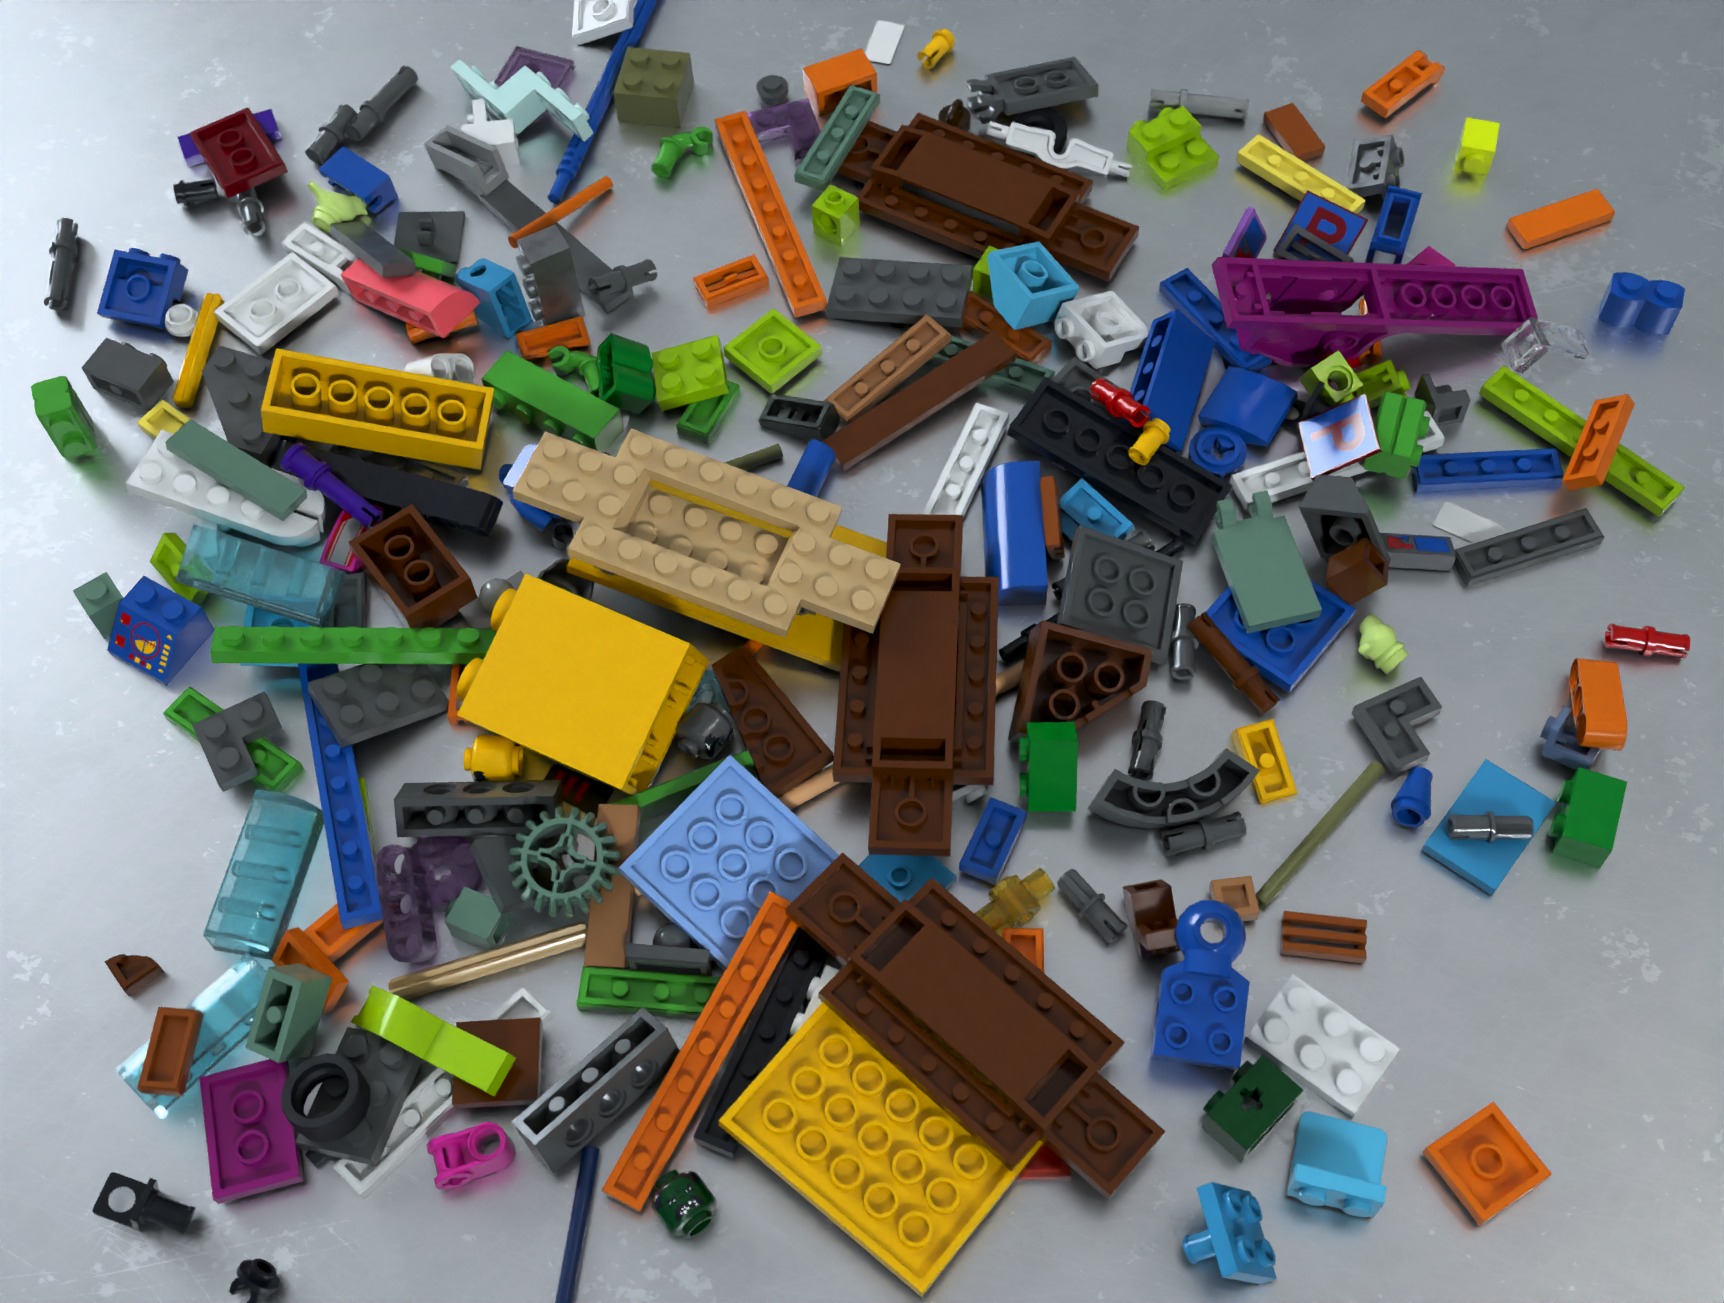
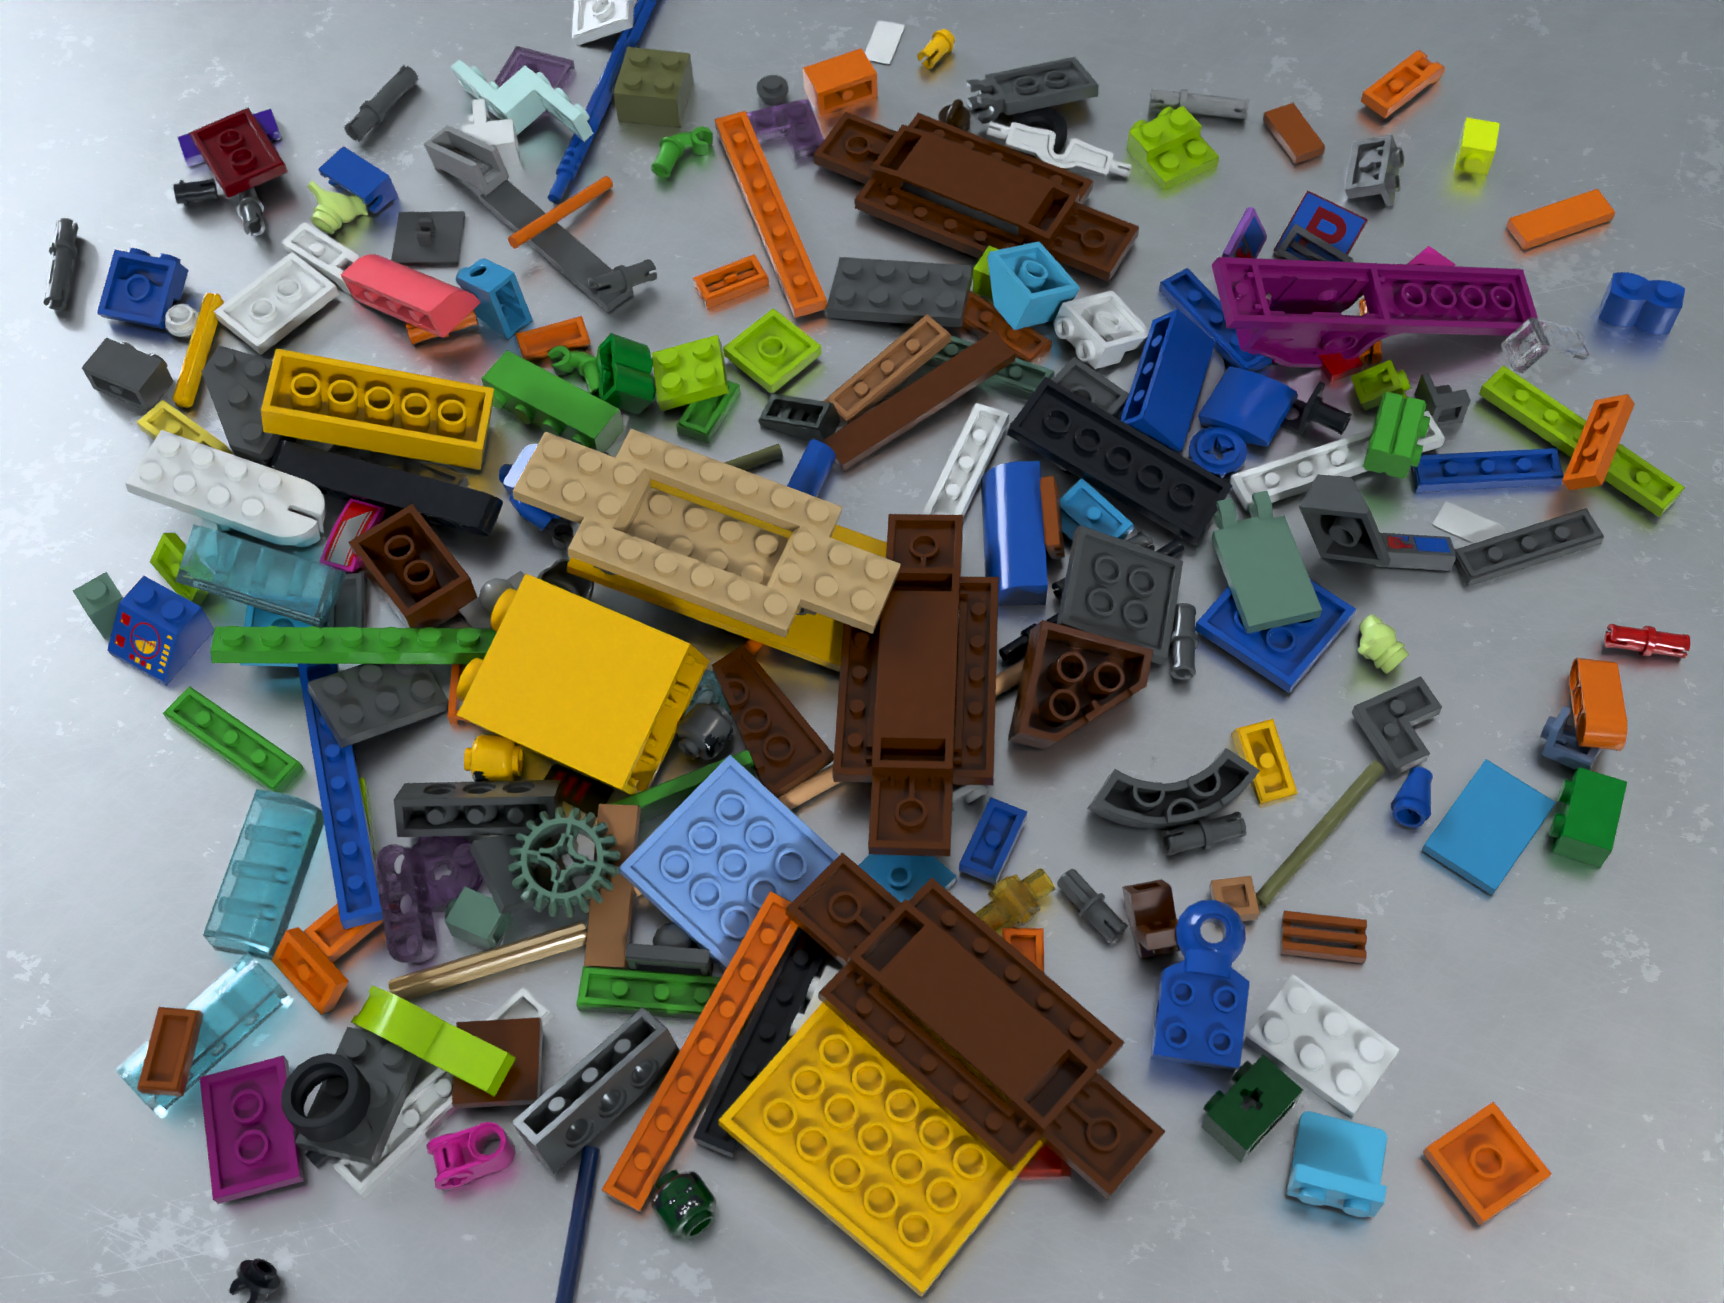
(63, 416): bright green brick -> none
(133, 971): reddish brown tile -> none
(147, 1205): black bracket -> none
(226, 738): dark grey plate -> none
(236, 470): sand green tile -> none
(288, 1012): sand green brick -> none
(319, 477): dark purple pin -> none
(330, 134): dark grey pin -> none
(373, 249): dark grey tile -> none
(432, 266): bright green plate -> none
(445, 366): white beam -> none
(549, 276): flat silver brick -> none
(835, 215): lime brick -> none
(837, 138): sand green tile -> none
(1050, 766): green brick -> none
(1119, 402): red pin -> none
(1147, 740): dark grey pin -> none
(1155, 433): yellow pin -> none
(1232, 1235): dark azure plate -> none
(1238, 669): reddish brown pin -> none
(1294, 175): light yellow plate -> none
(1337, 370): lime brick -> none
(1339, 437): piece -> none
(1357, 571): reddish brown brick -> none
(1399, 203): blue window -> none
(1489, 827): dark grey axle -> none

